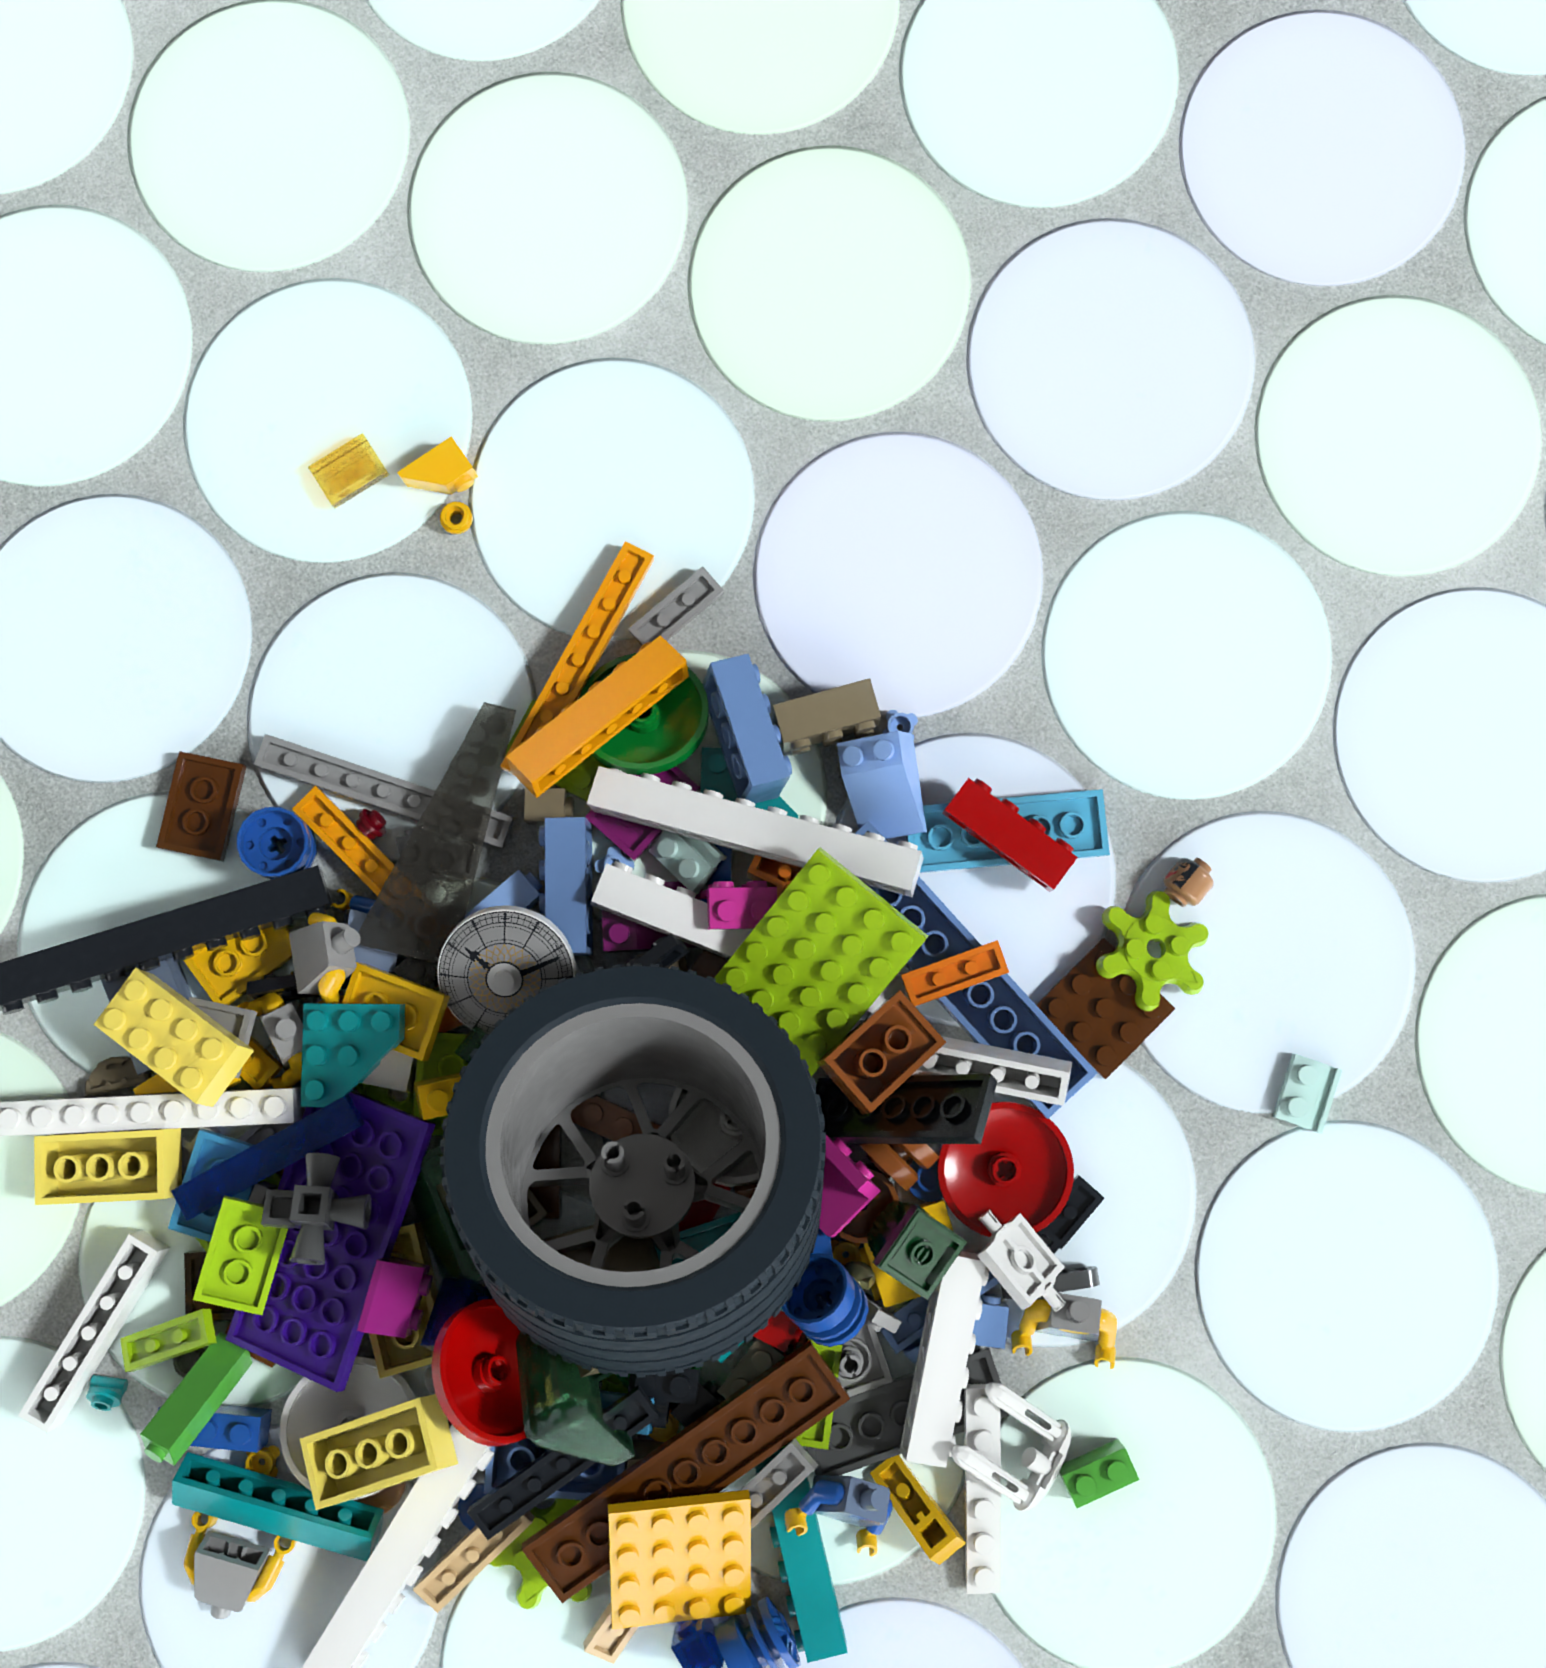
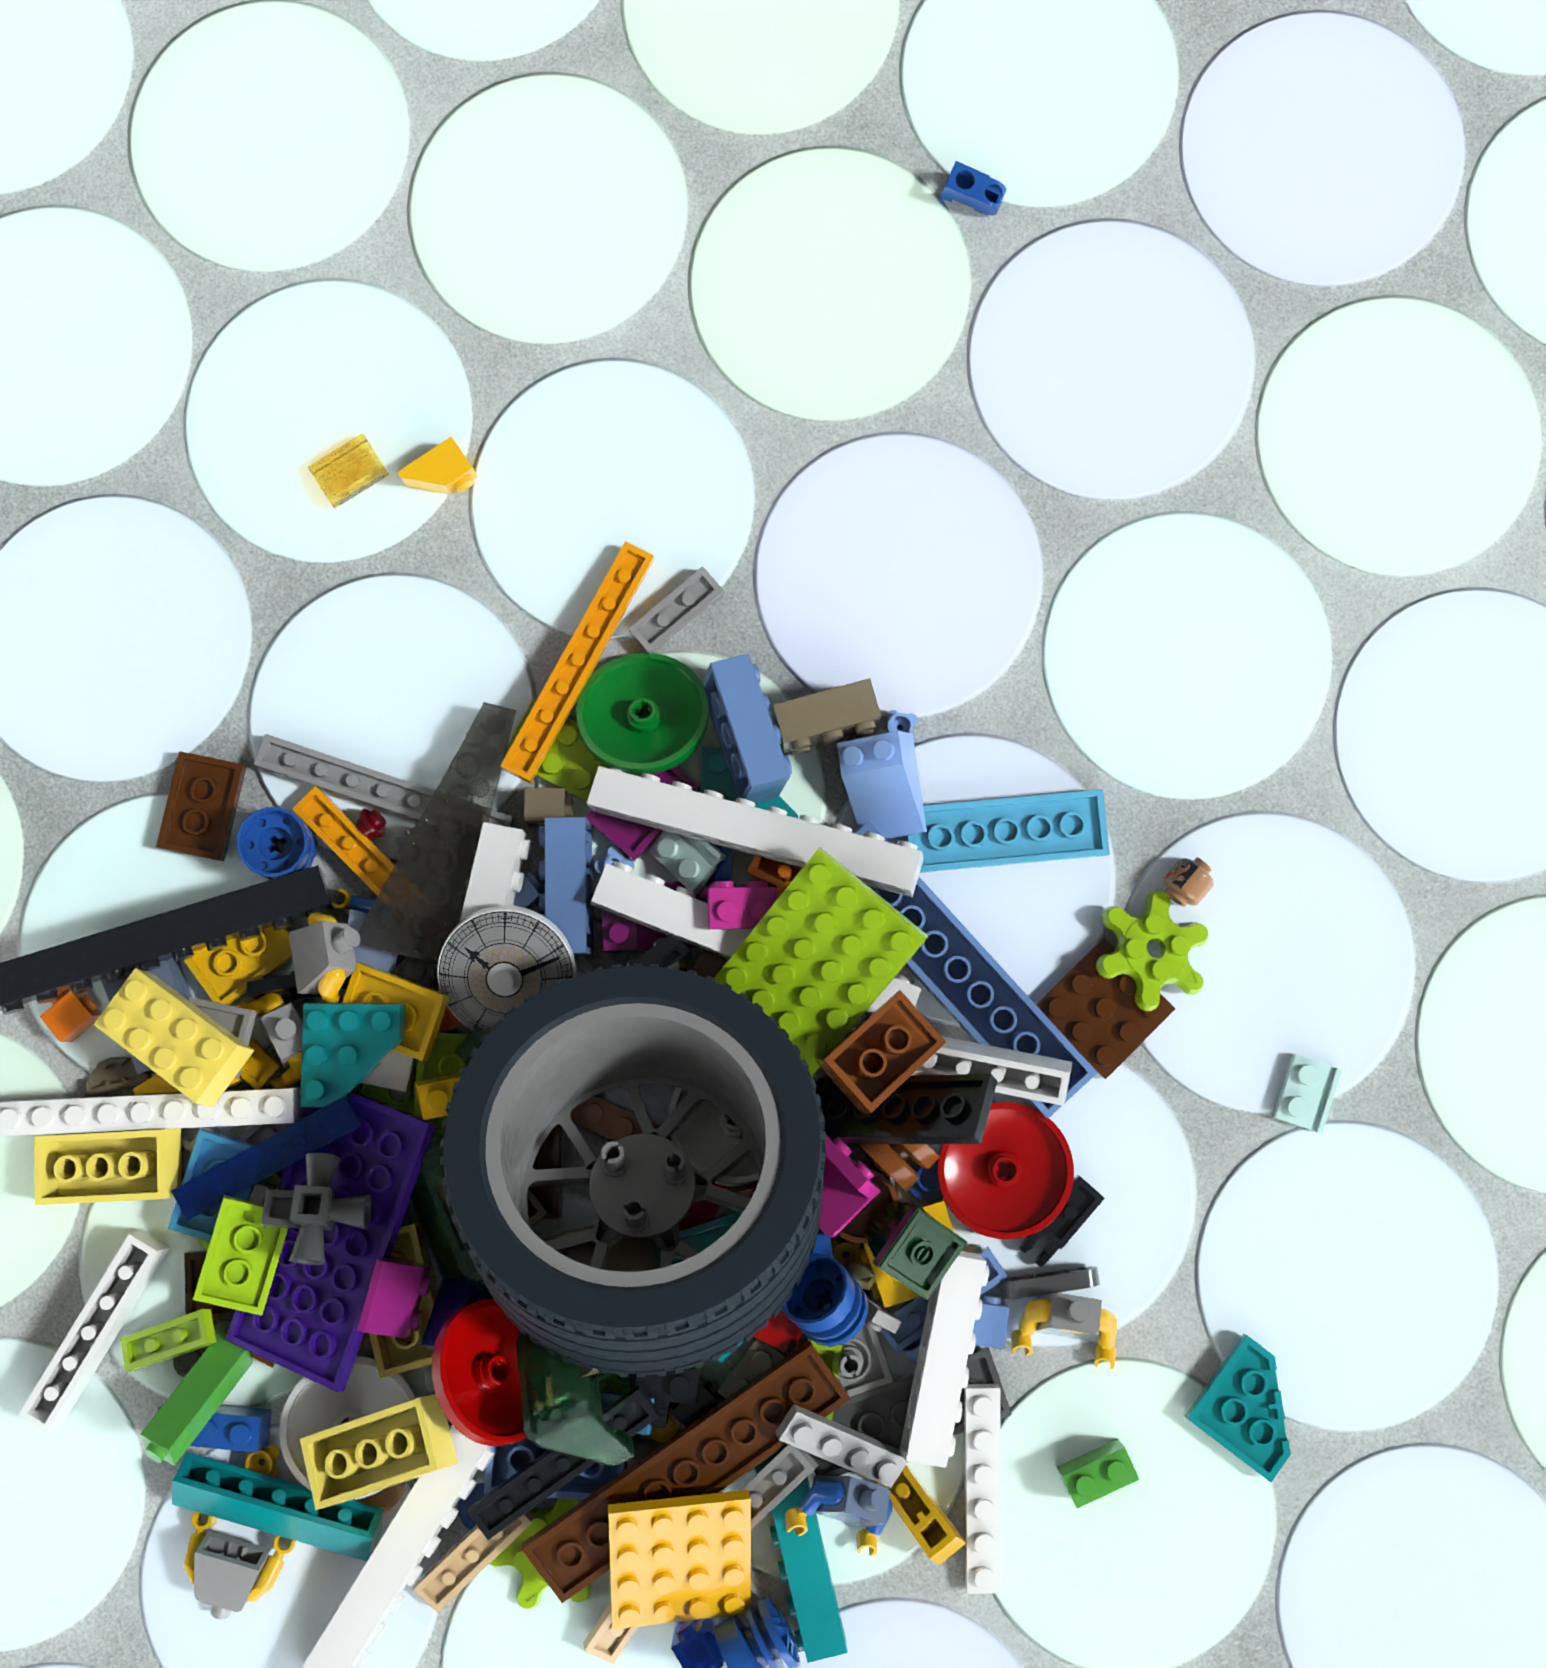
(71, 1015): none -> orange brick
(106, 1392): teal plate -> none
(449, 511): yellow plate -> none
(496, 868): none -> white brick
(597, 716): light orange brick -> none
(841, 1445): none -> light grey plate
(954, 973): orange plate -> none
(974, 189): none -> blue leg
(1010, 835): red brick -> none
(1021, 1261): white plate -> none
(1043, 1465): white piece -> none
(1245, 1408): none -> teal plate

